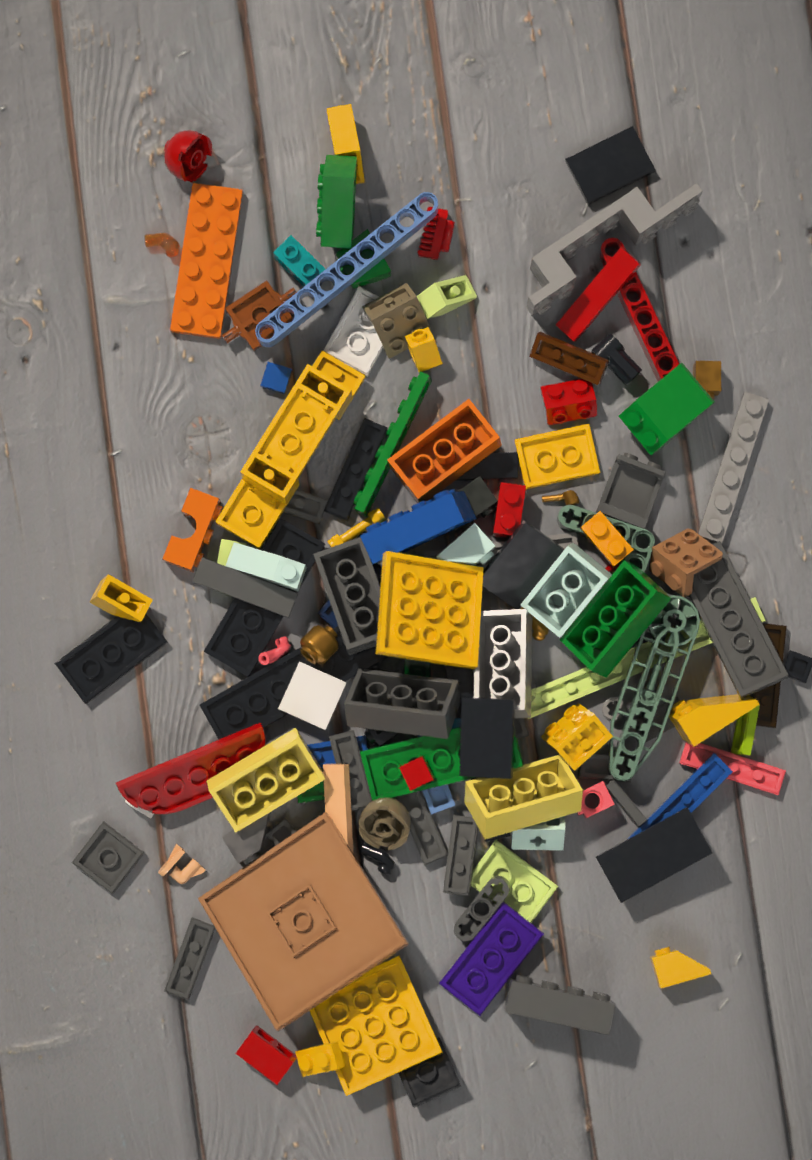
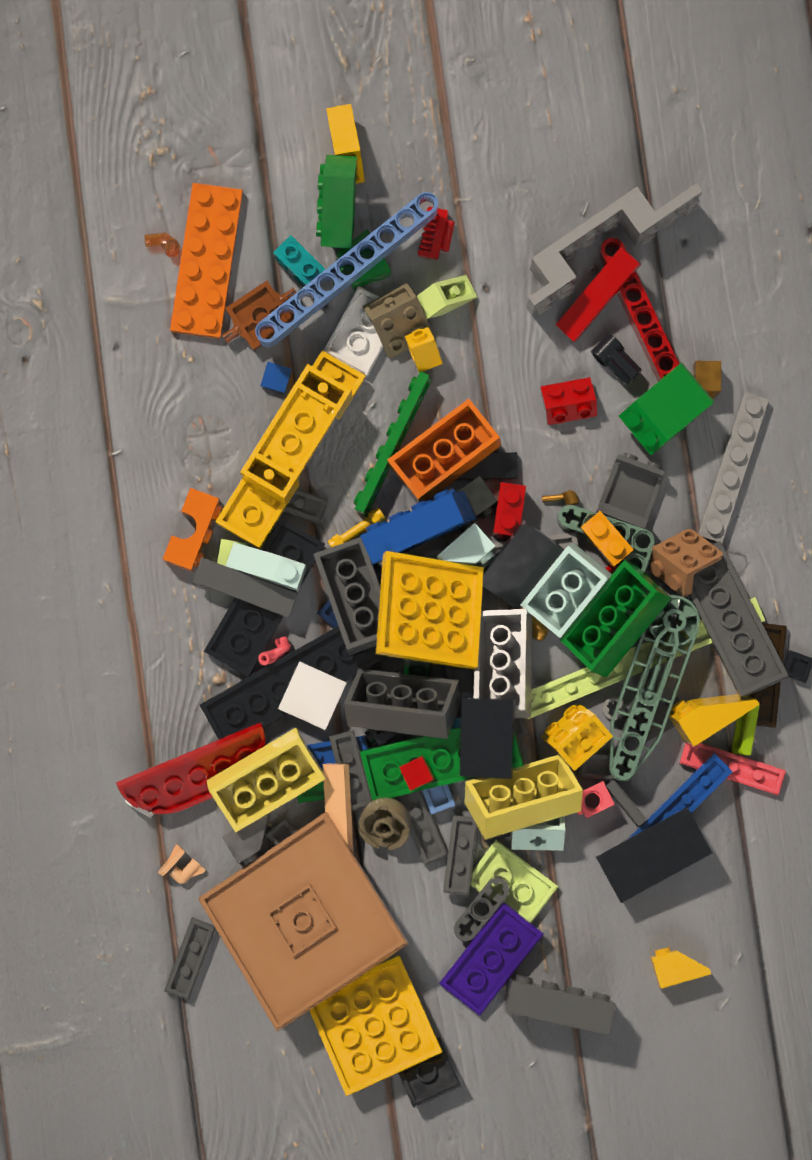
(108, 857): dark grey tile -> none
(109, 655): black tile -> none
(120, 599): yellow slope -> none
(186, 155): red cylinder -> none
(266, 1054): red hinge -> none
(319, 644): pearl gold head -> none
(320, 1059): yellow plate -> none
(355, 469): black tile -> none
(379, 855): black arm -> none
(557, 456): yellow tile -> none
(569, 358): reddish brown plate -> none
(610, 165): black tile -> none

